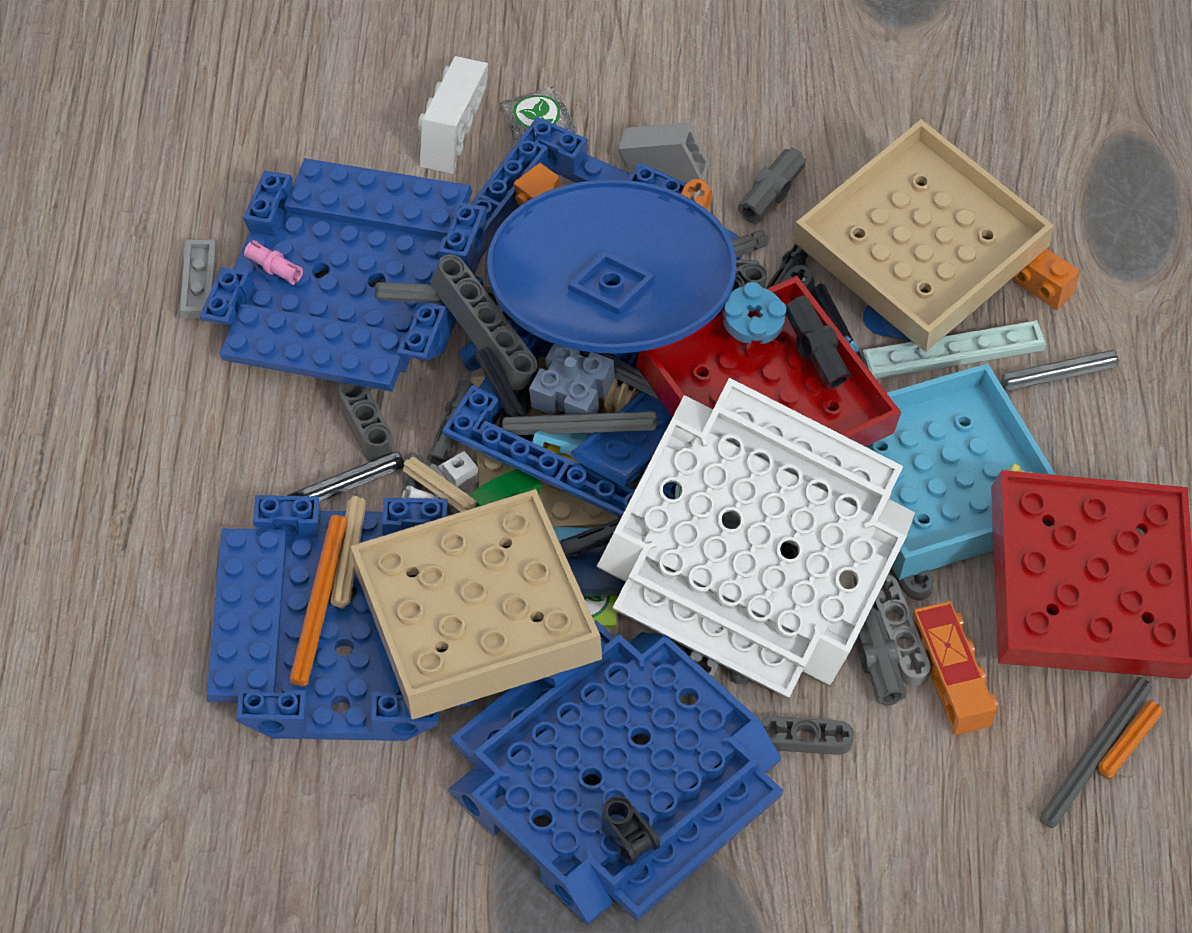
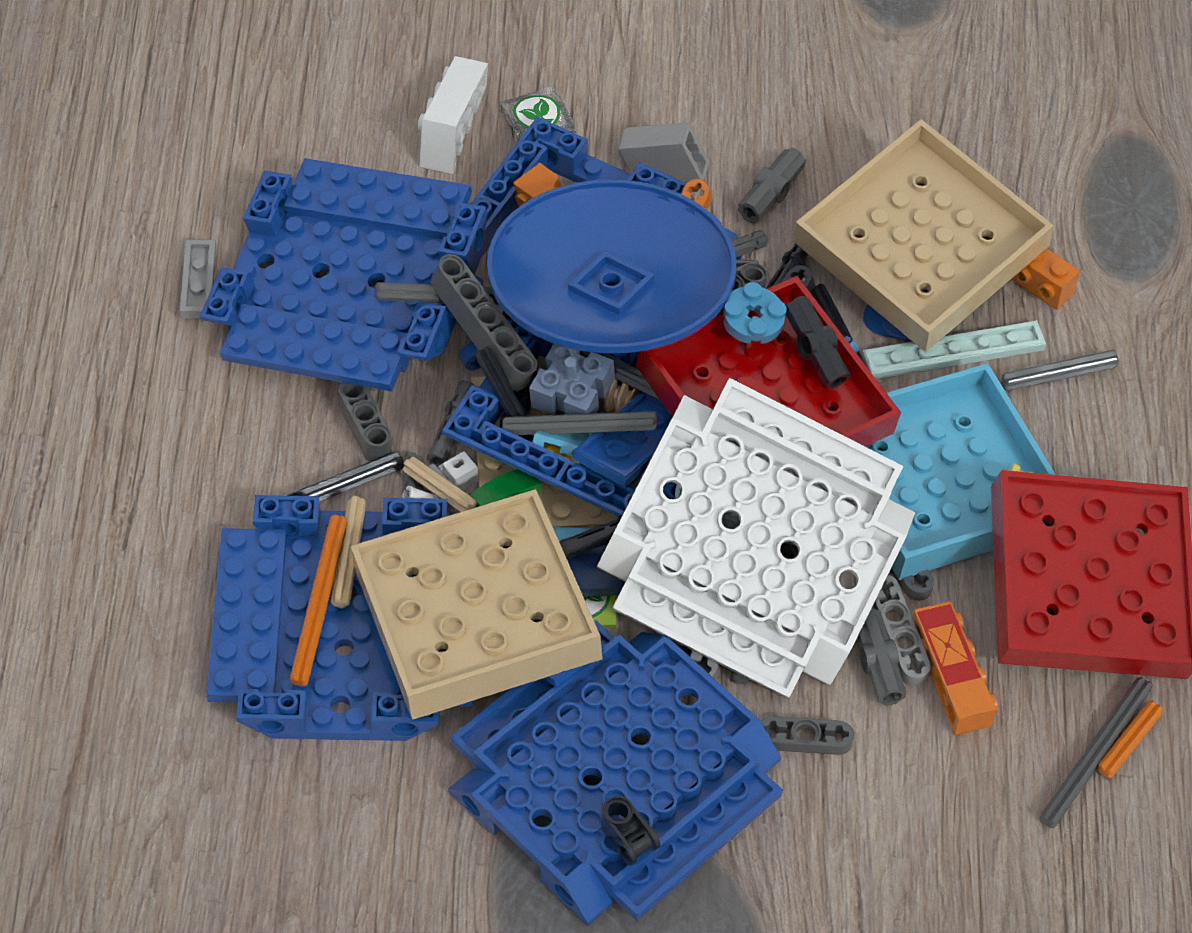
(273, 262): bright pink pin -> none

